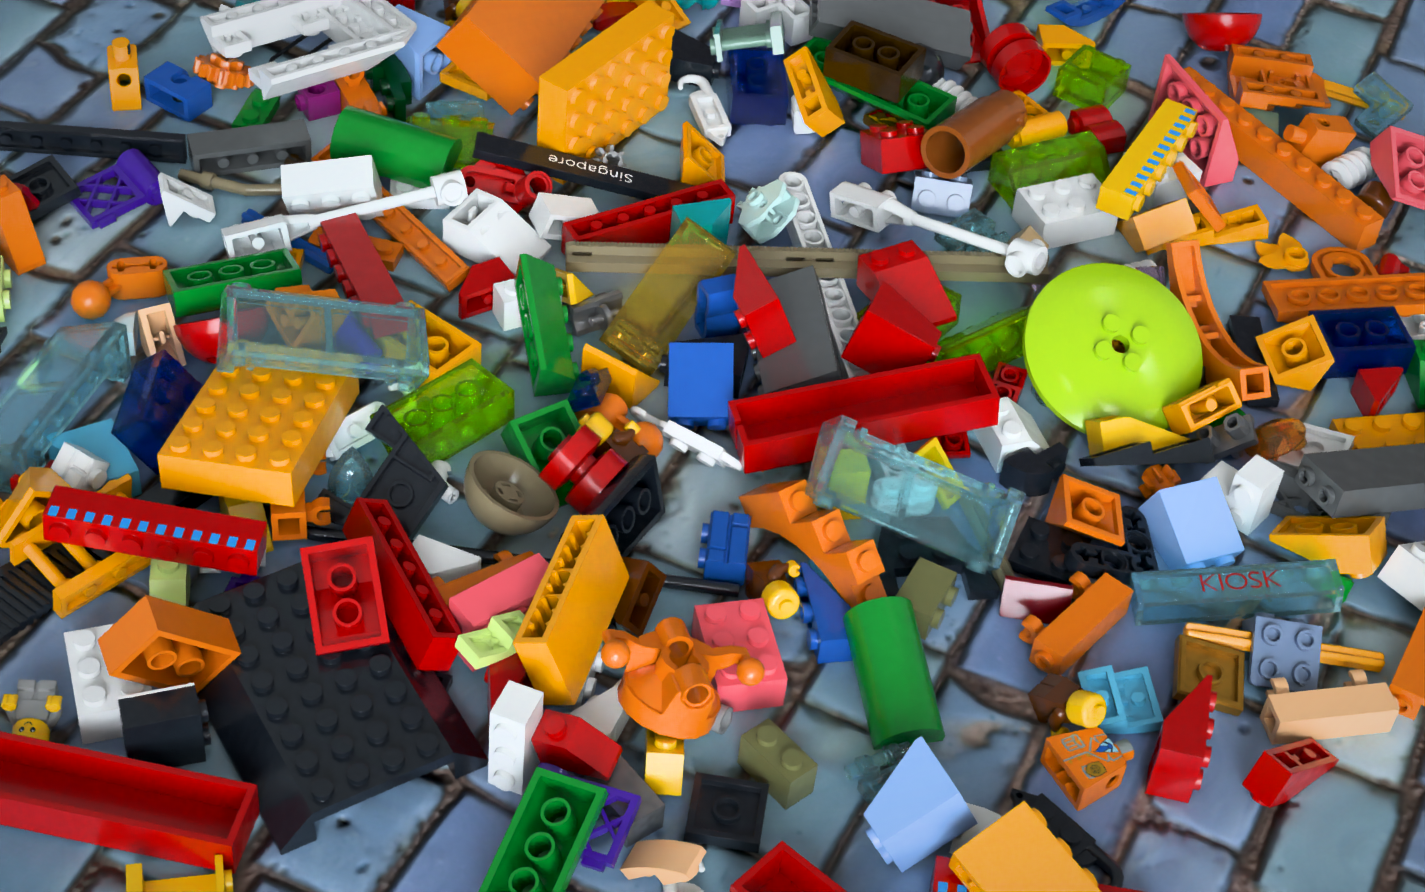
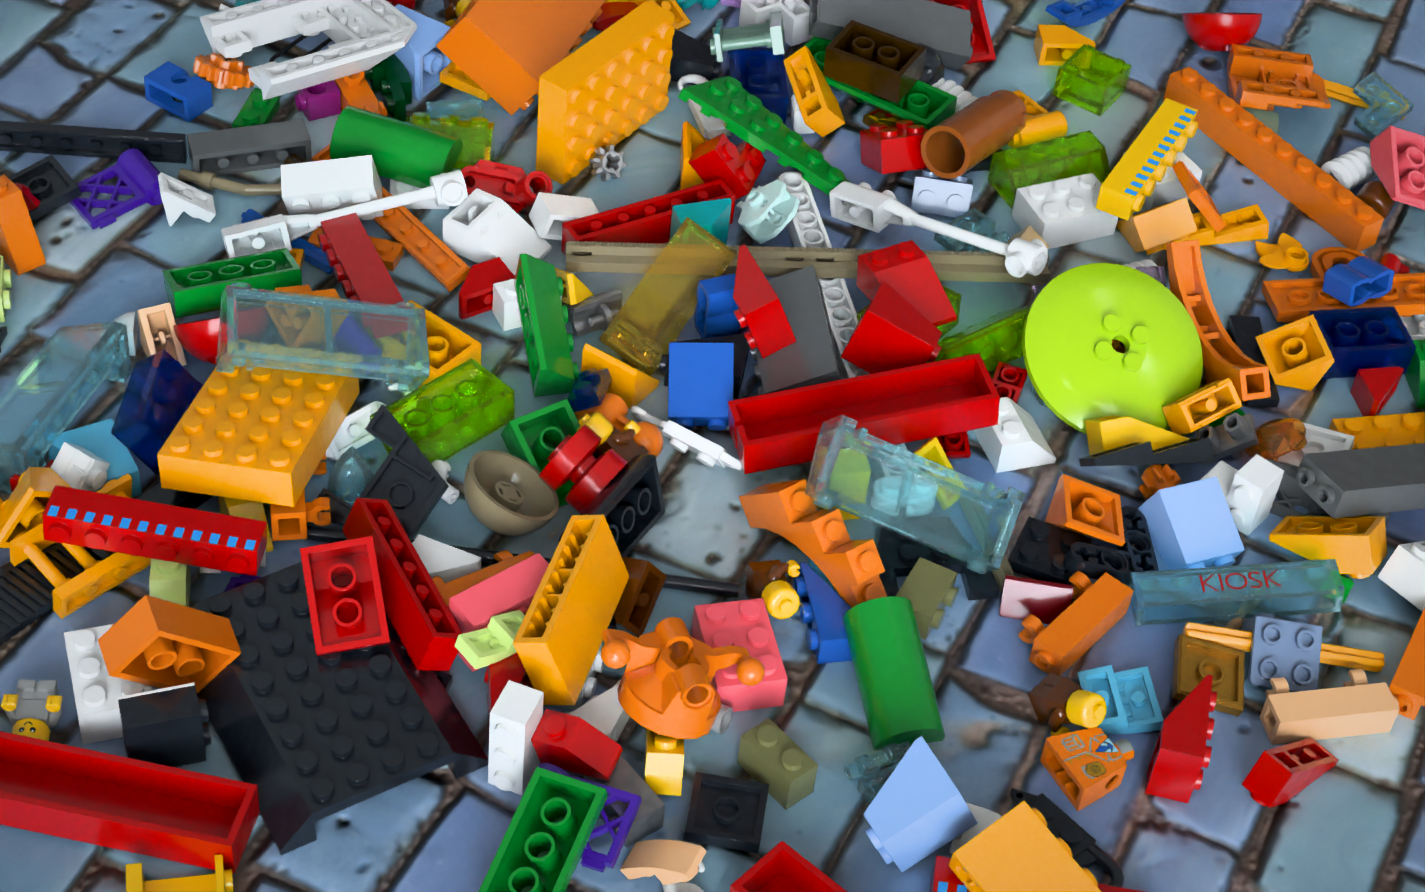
(124, 66): light orange torso -> none
(126, 280): orange beam -> none
(572, 168): black tile -> none
(726, 547): blue brick -> none
(733, 164): none -> red brick
(762, 129): none -> green wing
(1015, 58): red wheel -> none
(1034, 472): black brick -> none
(1101, 124): red brick -> none
(1213, 142): coral slope -> none
(1320, 137): orange torso -> none
(1358, 281): none -> blue brick

